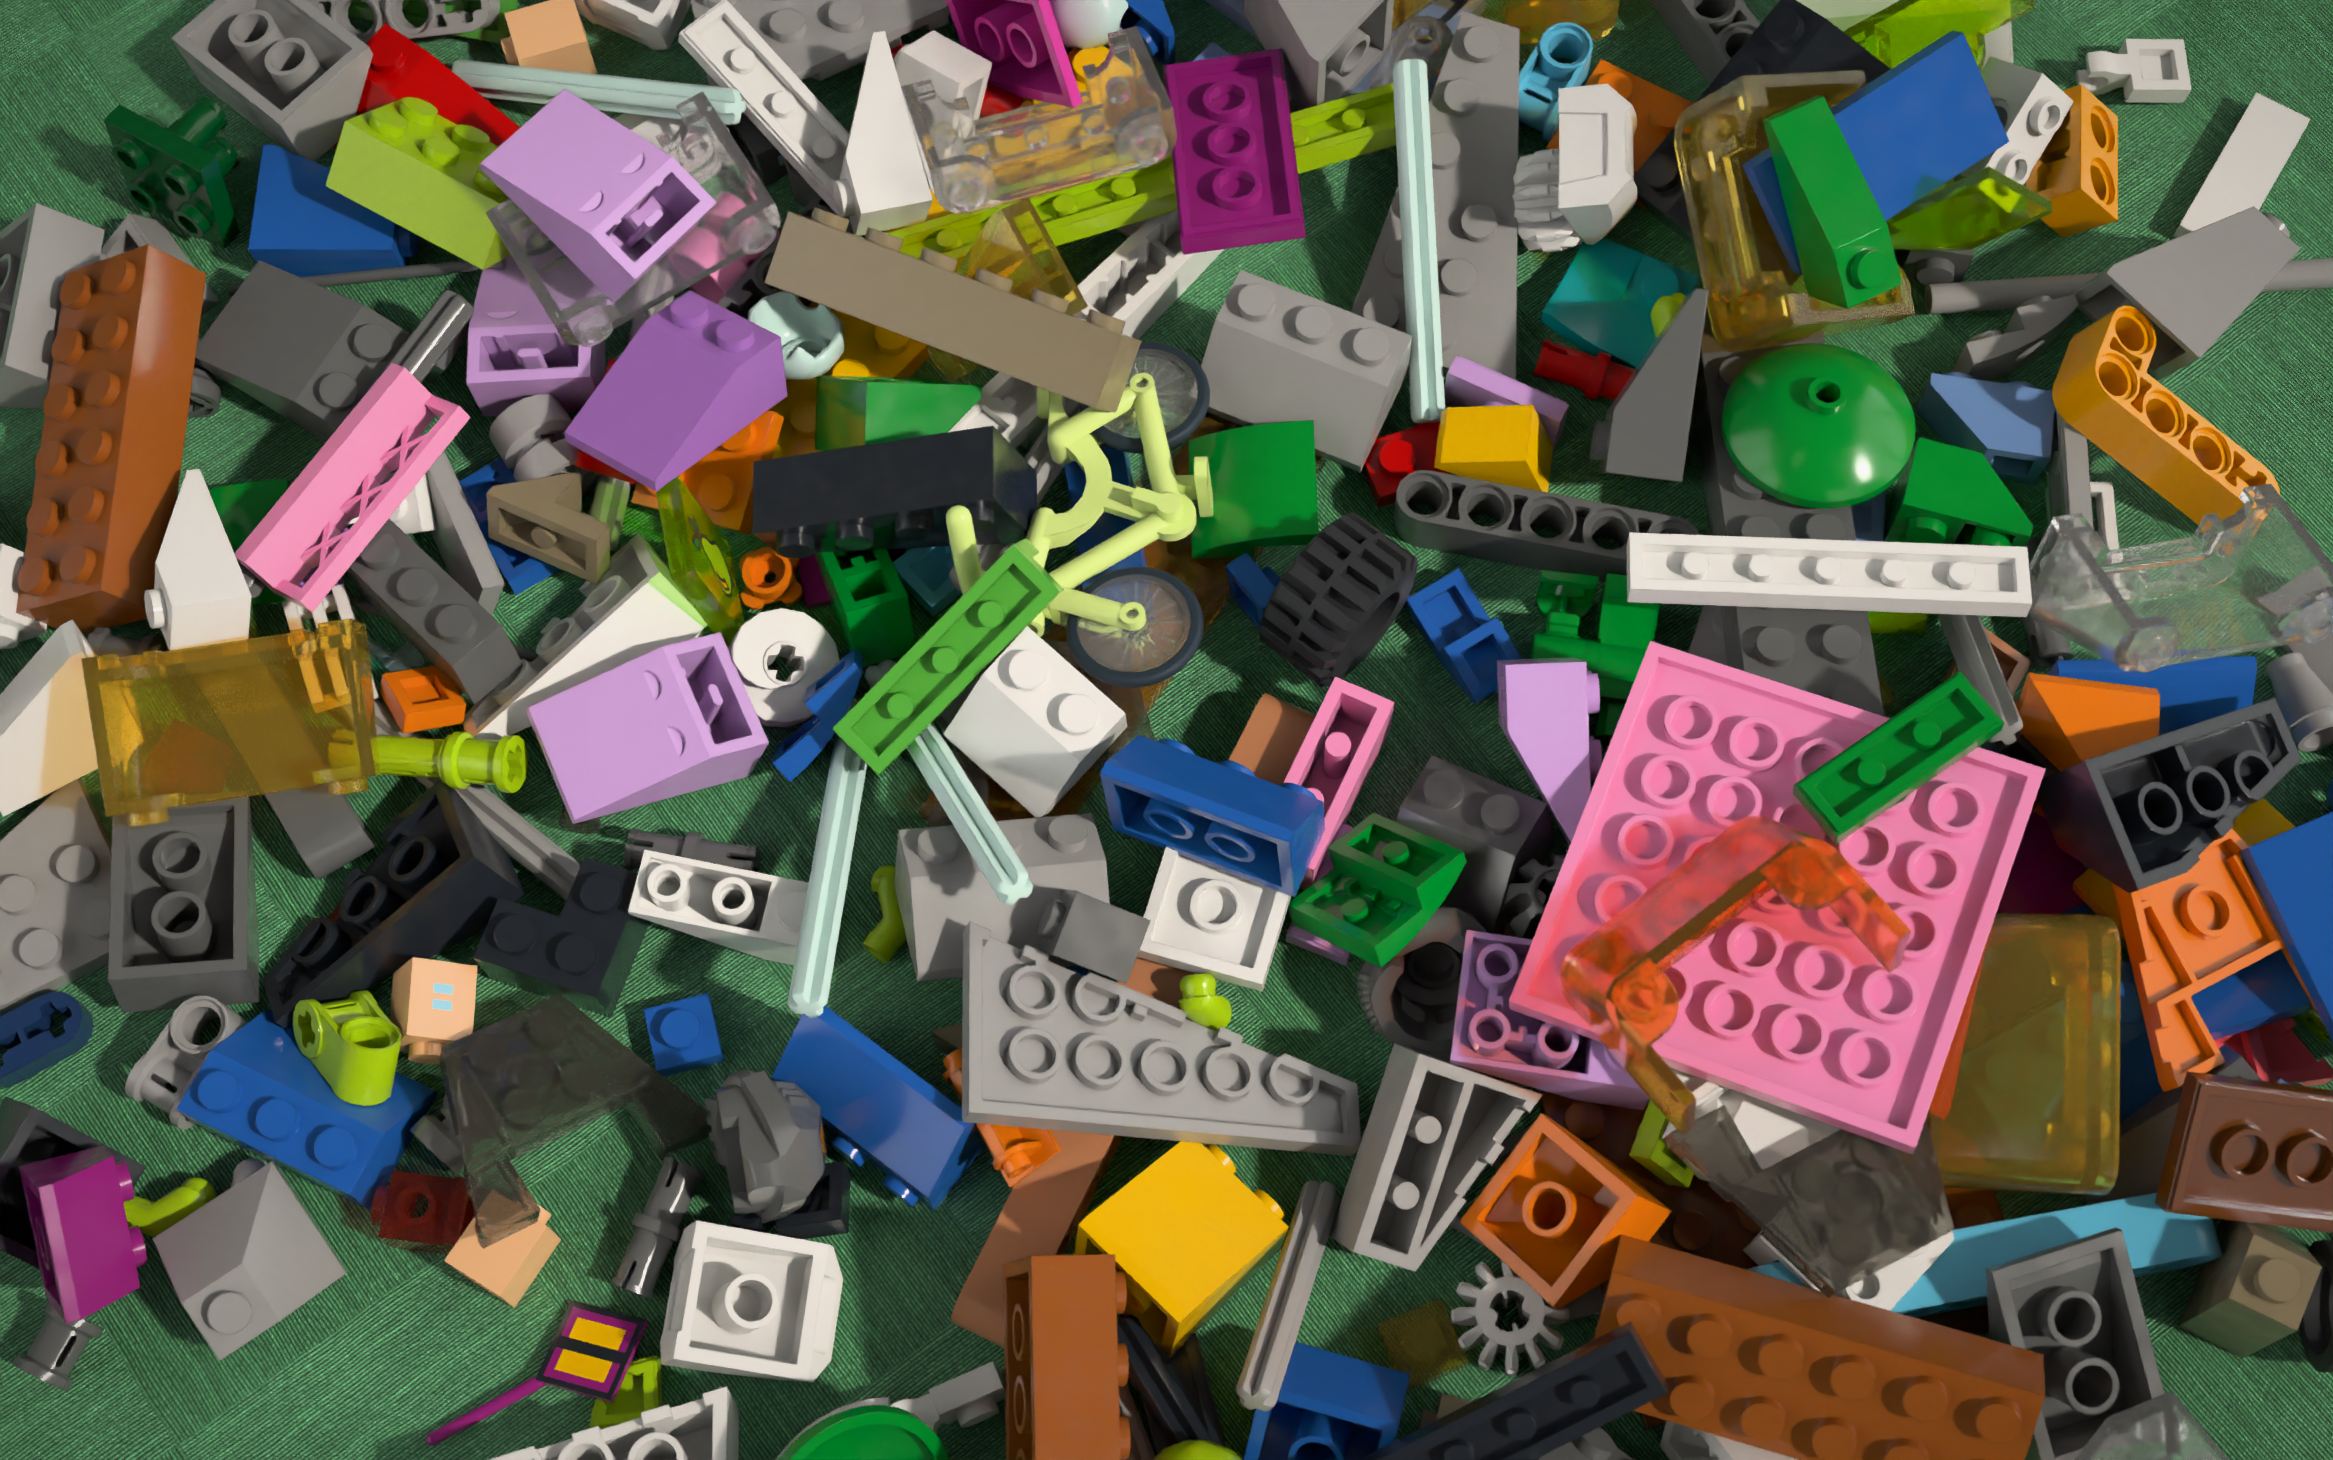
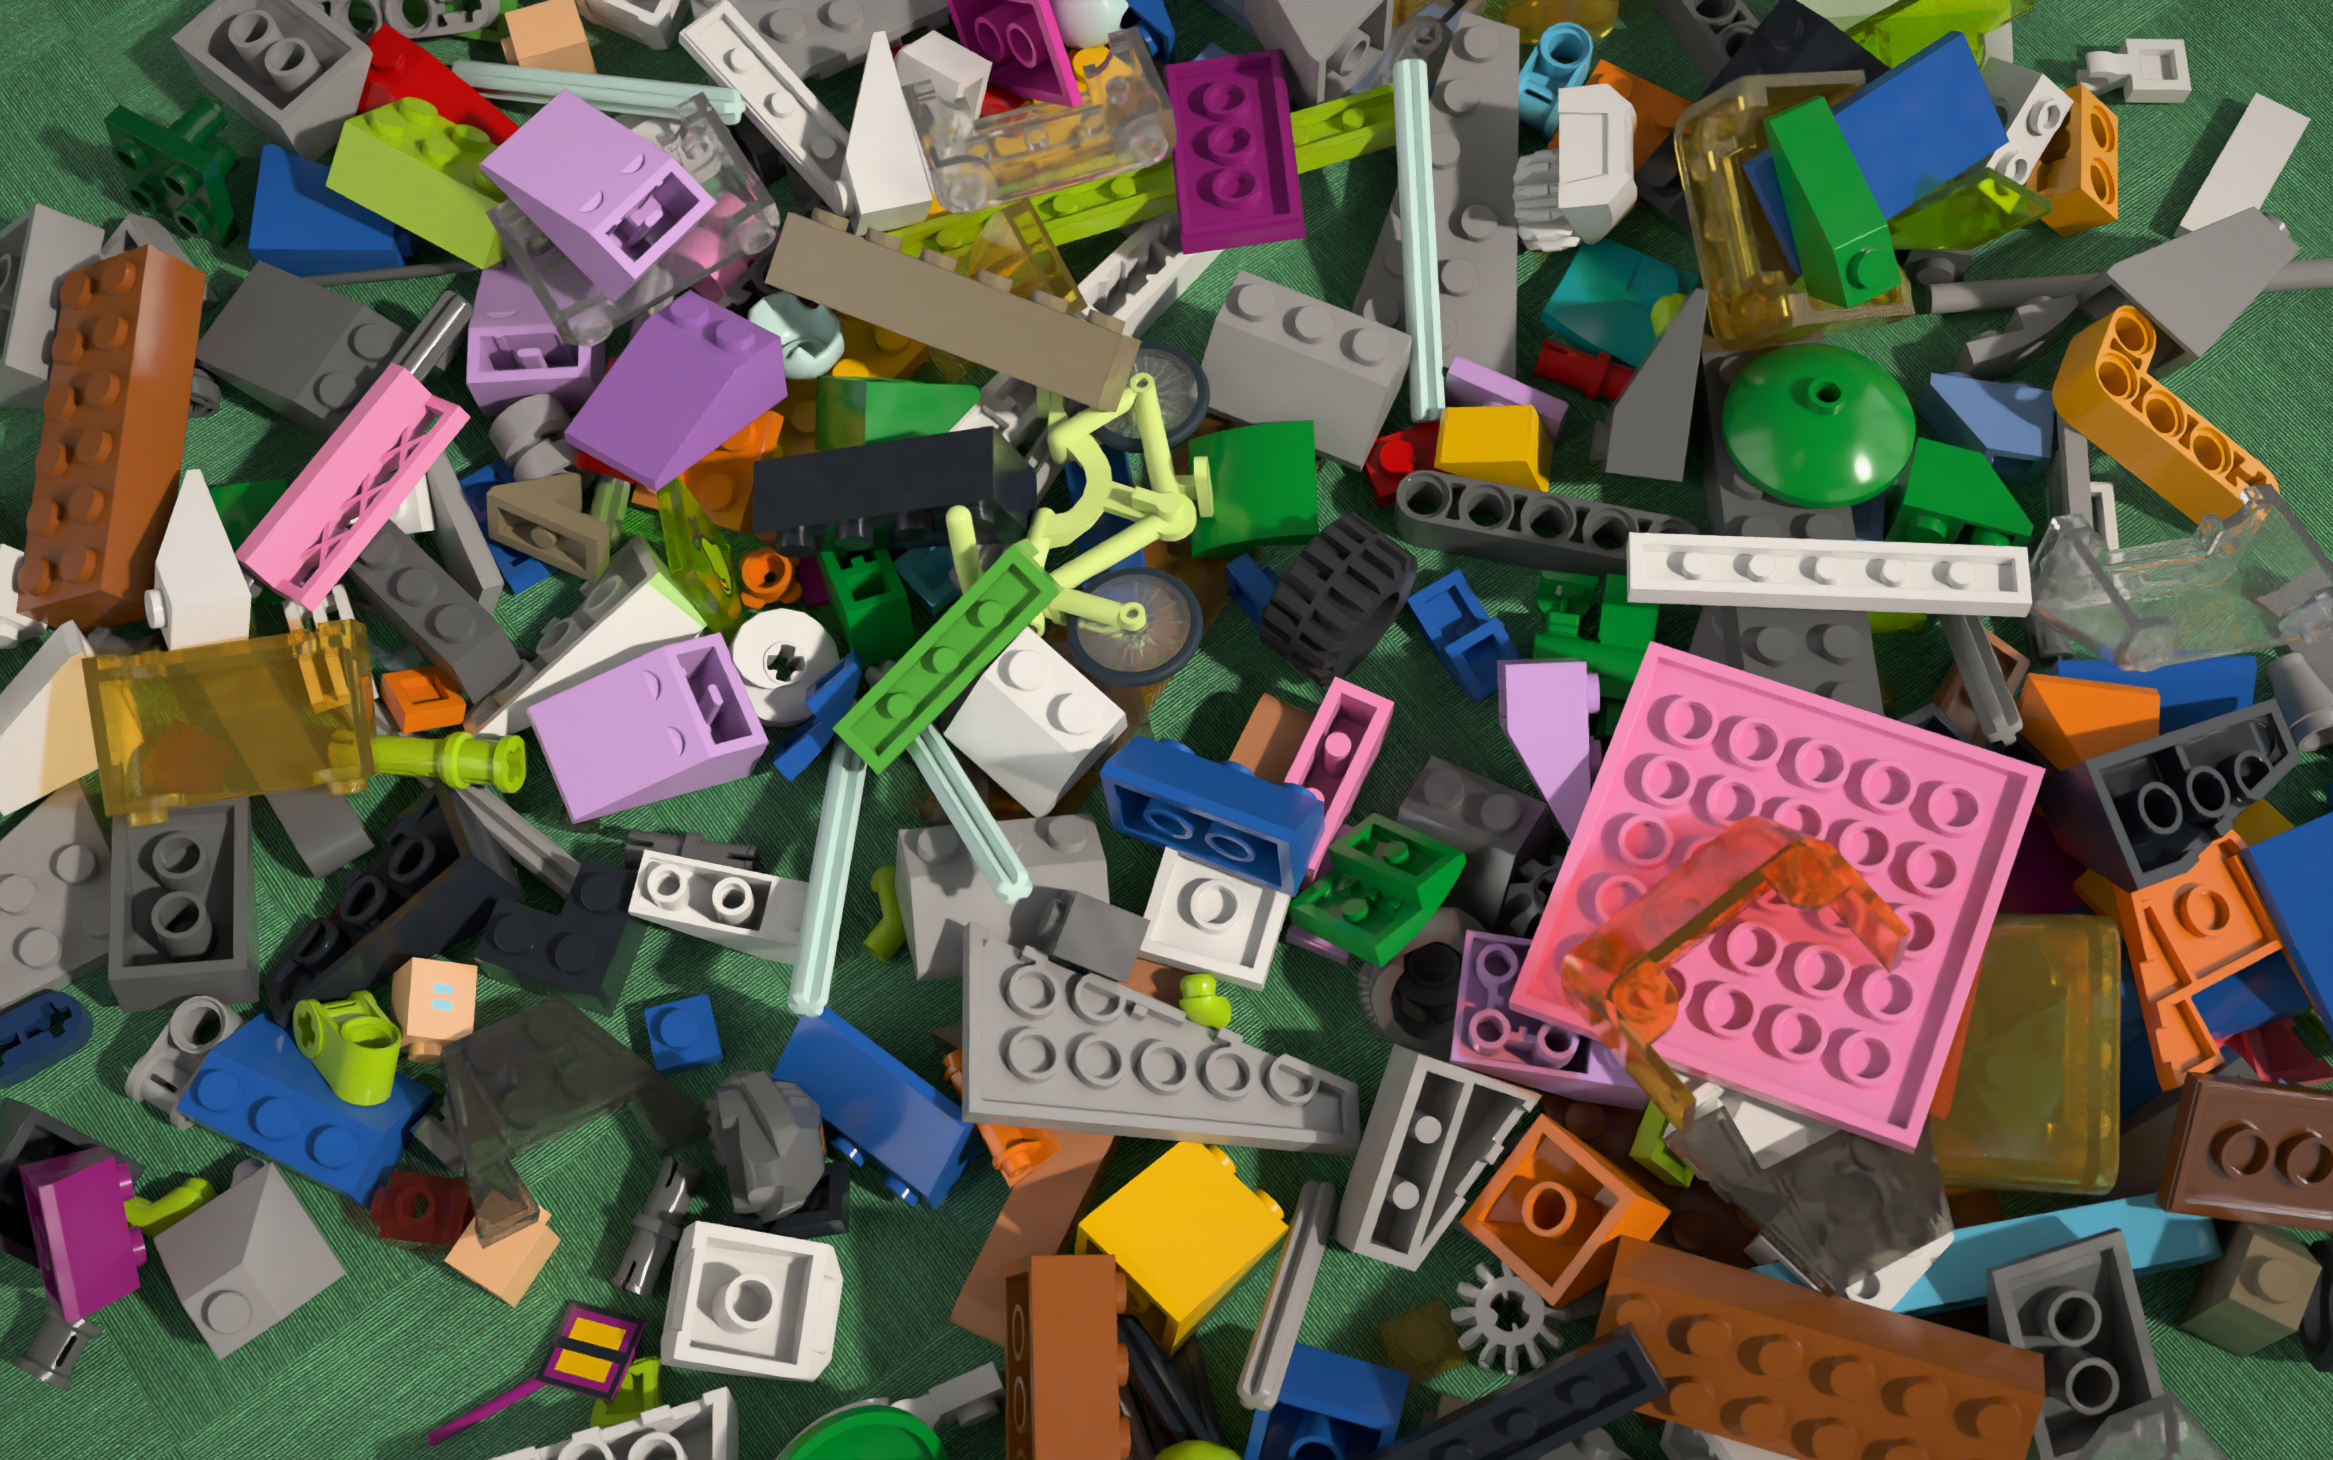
(1897, 757): green tile -> none

